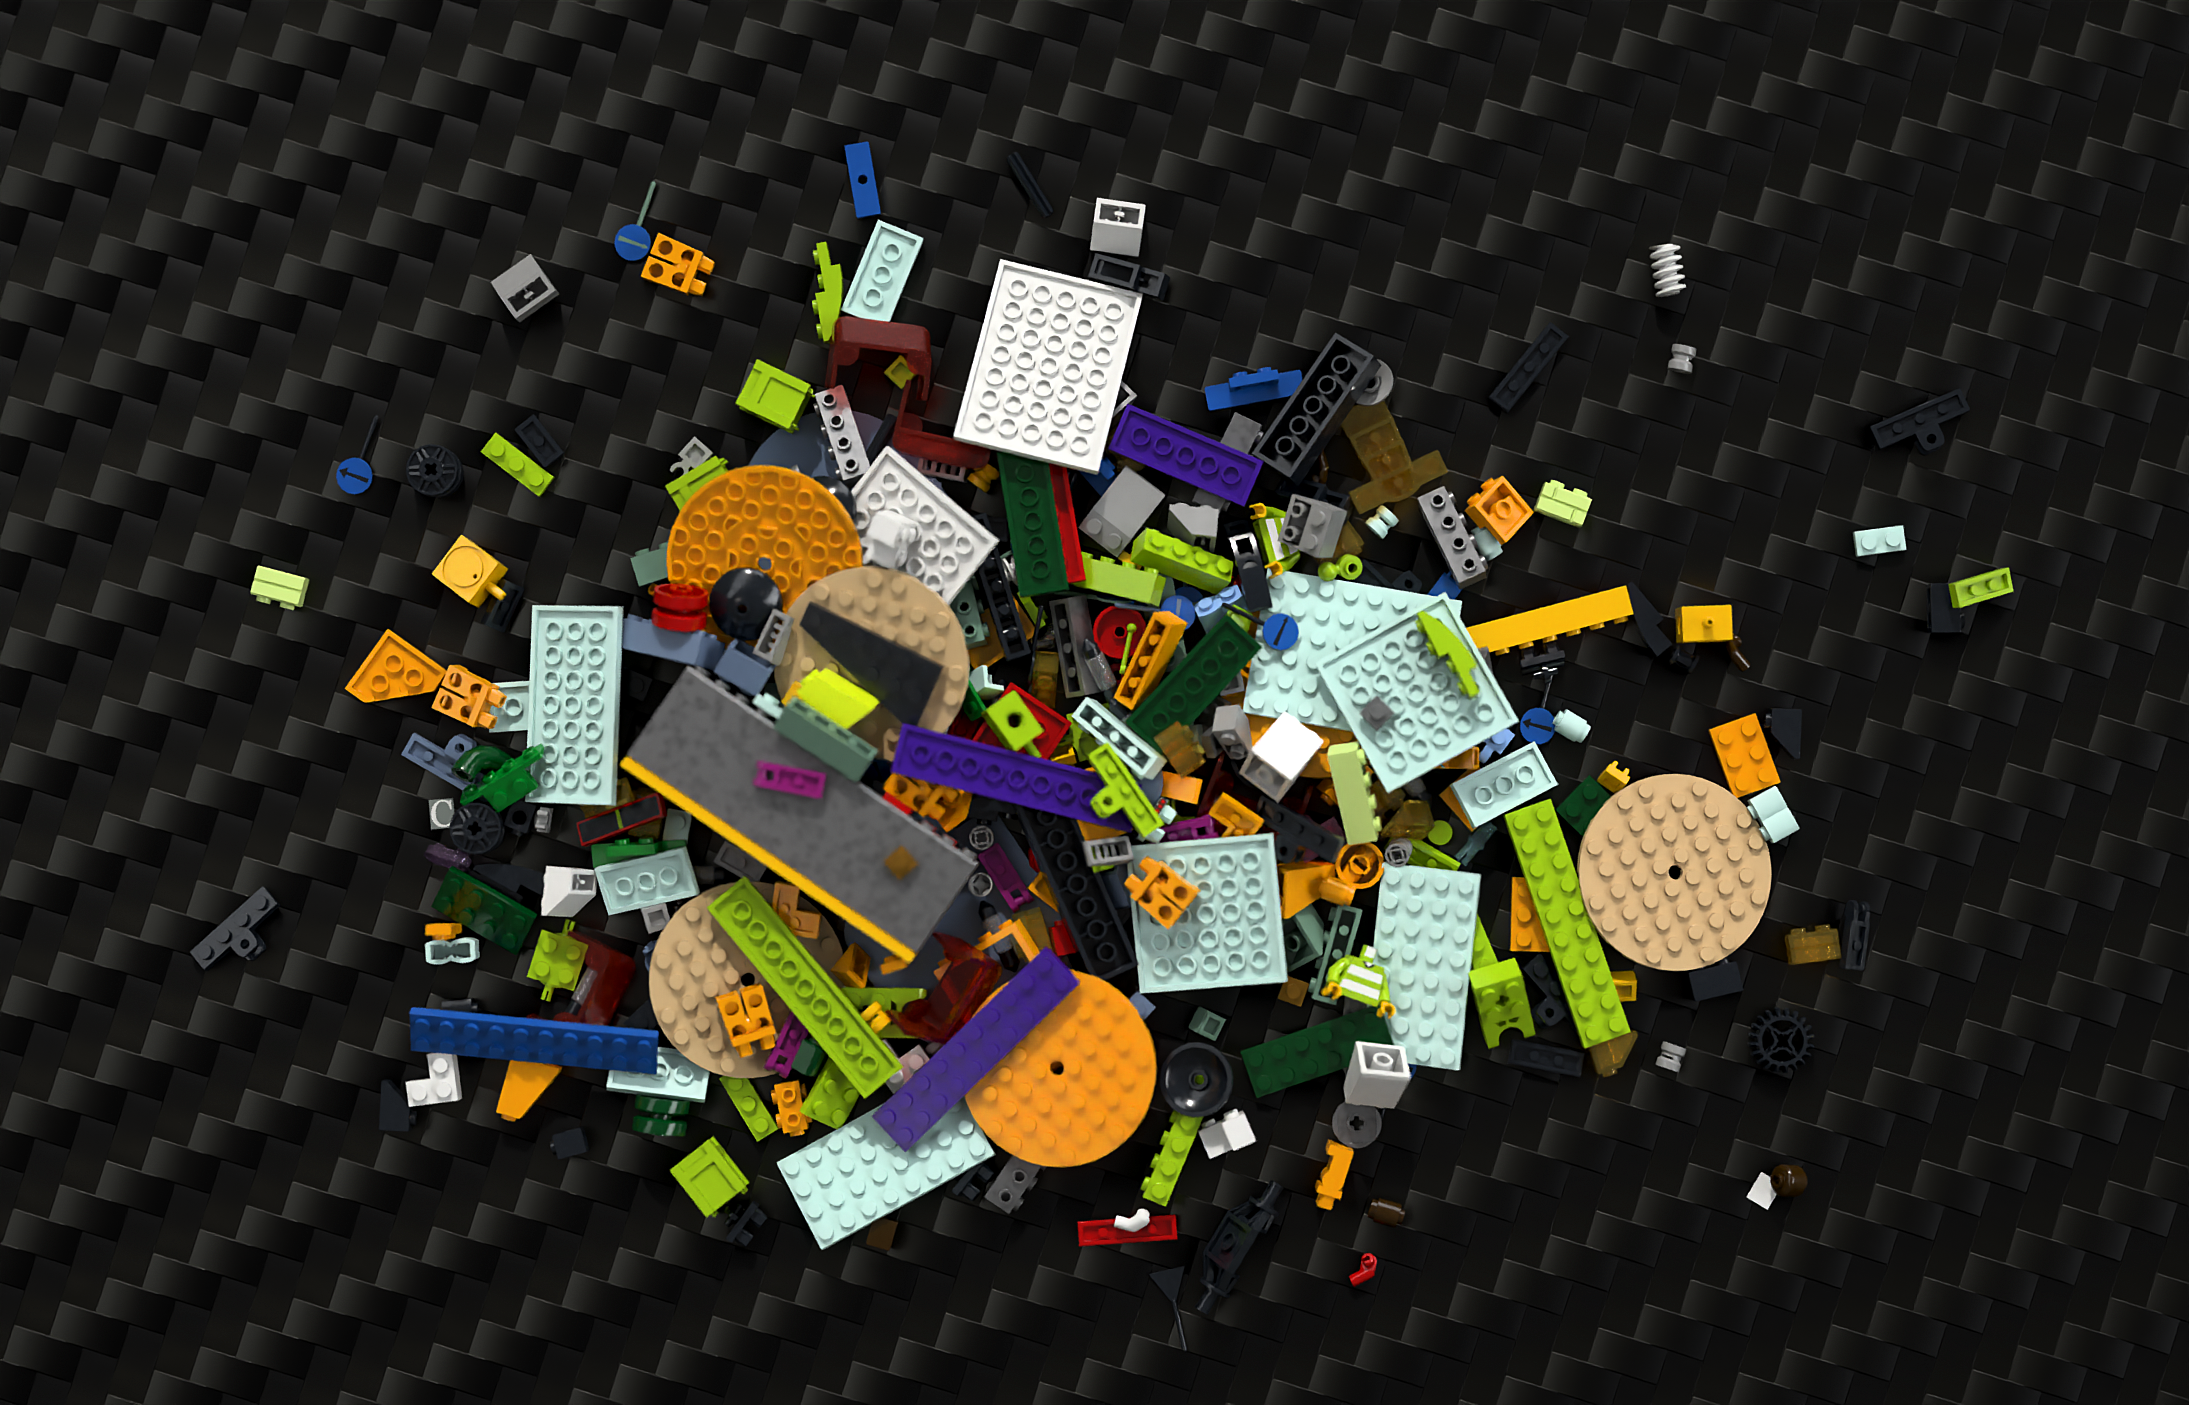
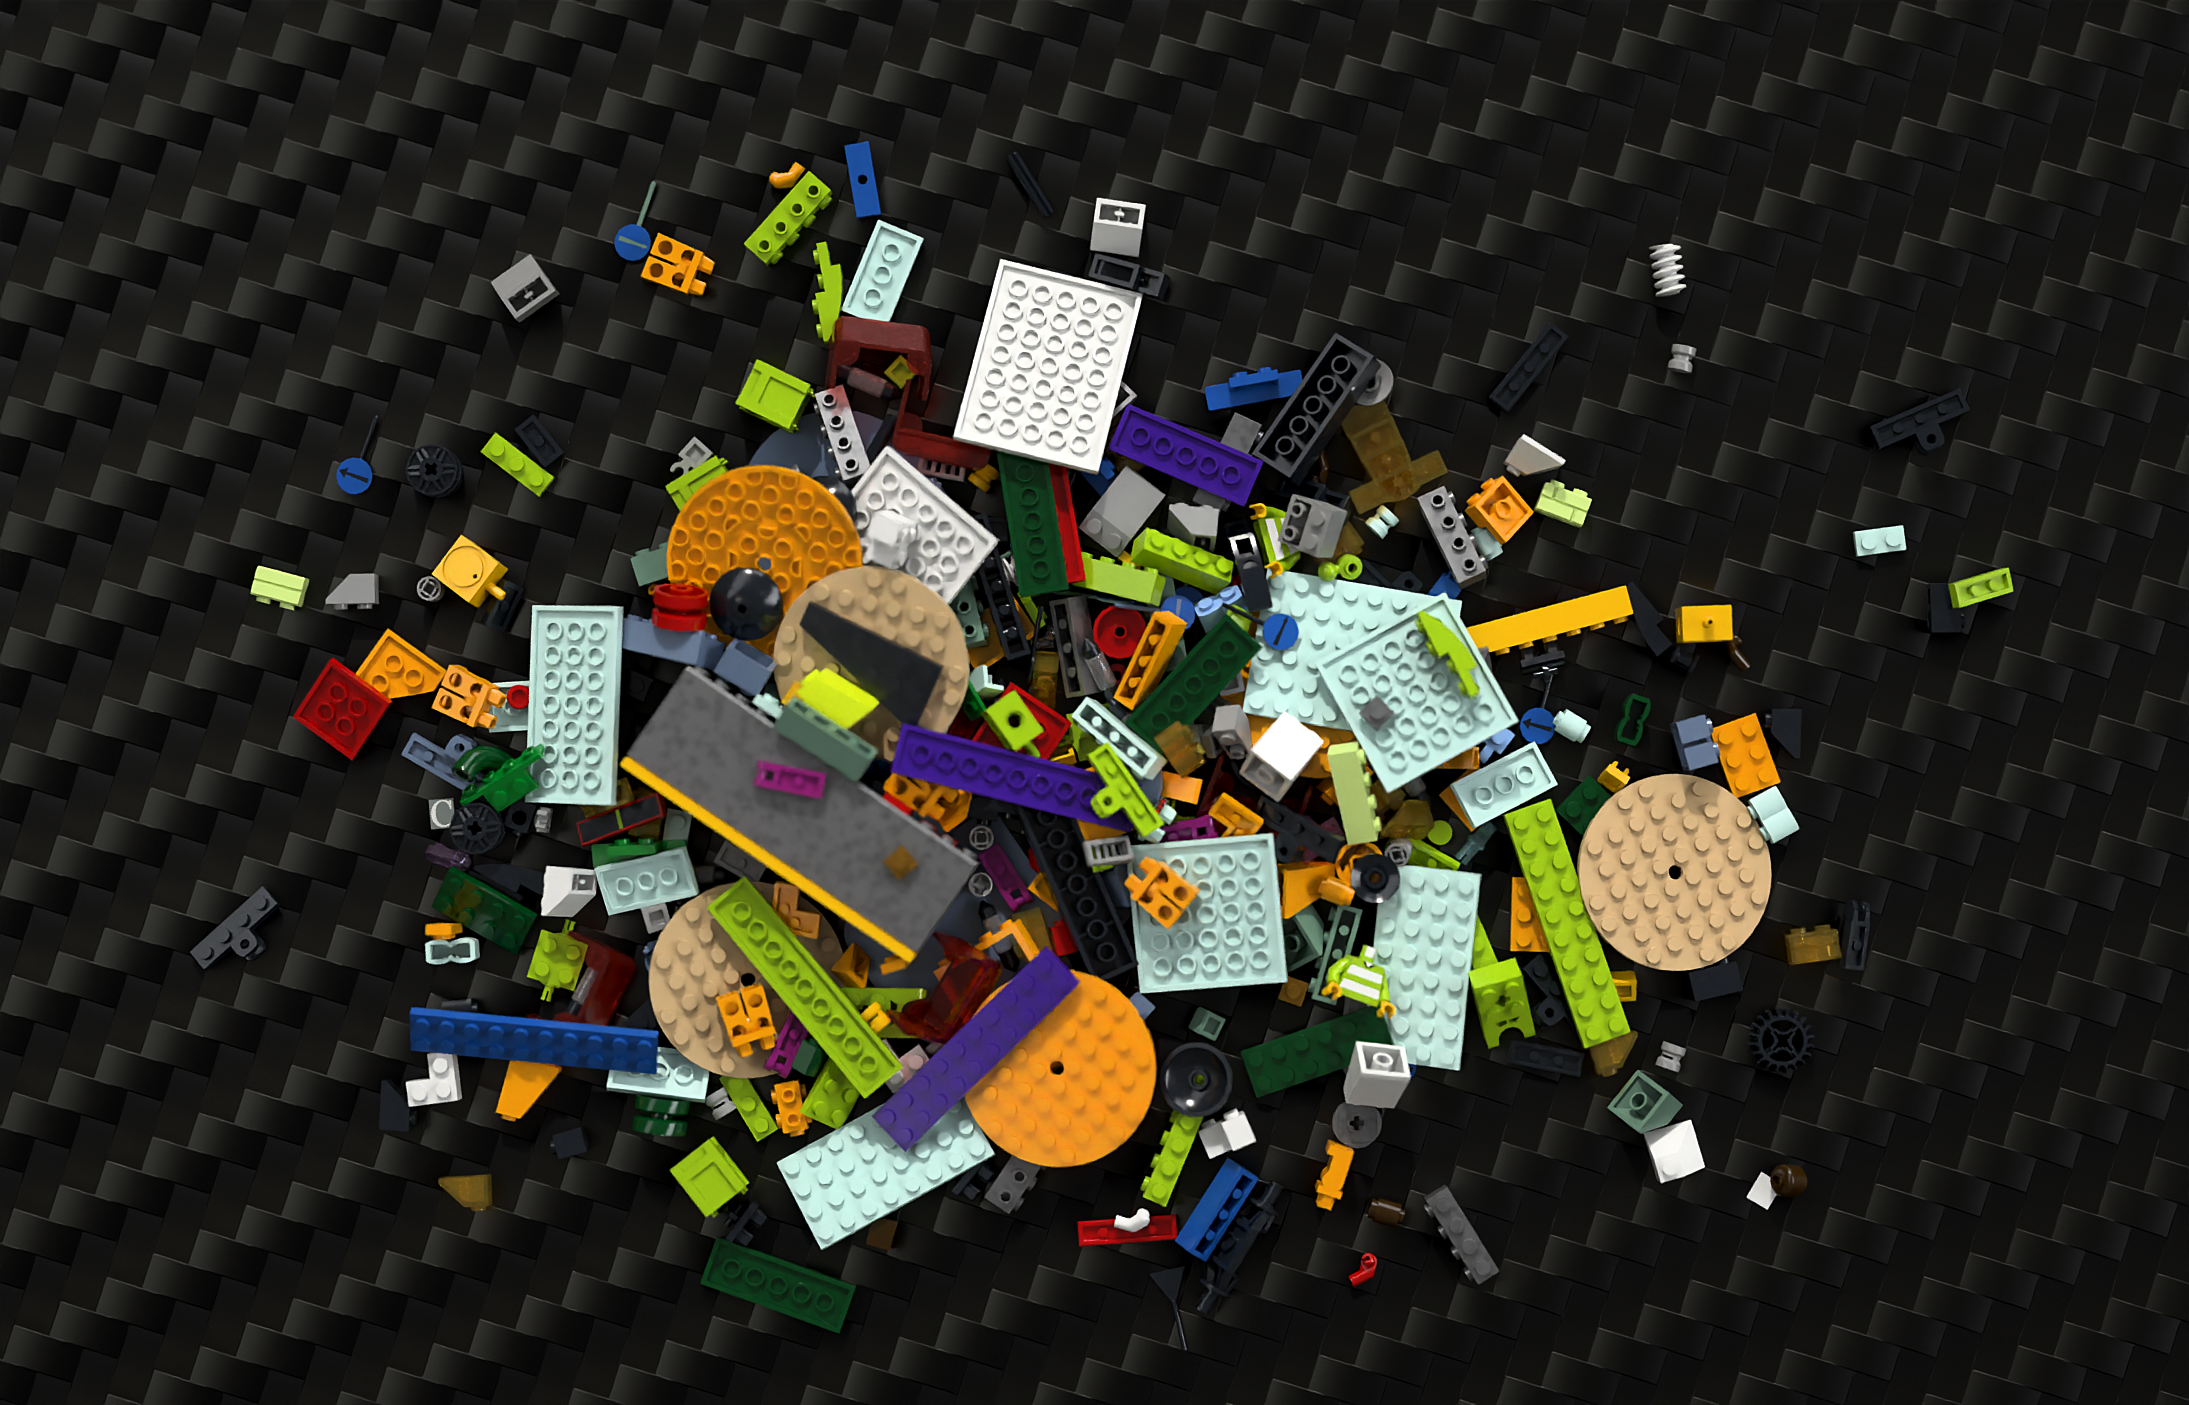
(342, 708): none -> red plate
(355, 590): none -> light grey slope
(434, 588): none -> light grey wheel
(469, 1190): none -> clear yellow slope
(518, 697): none -> red tile
(717, 1098): none -> light grey wheel
(764, 642): light grey slope -> none
(778, 1284): none -> dark green plate
(786, 180): none -> light orange arm
(788, 218): none -> lime brick
(867, 382): none -> clear piece
(1131, 628): lime hinge -> none
(1216, 1209): none -> blue brick
(1388, 878): none -> black dish
(1460, 1232): none -> flat silver brick
(1531, 458): none -> white slope
(1630, 726): none -> dark green brick
(1644, 1104): none -> sand green slope
(1674, 1151): none -> white slope
(1694, 742): none -> sand blue piece

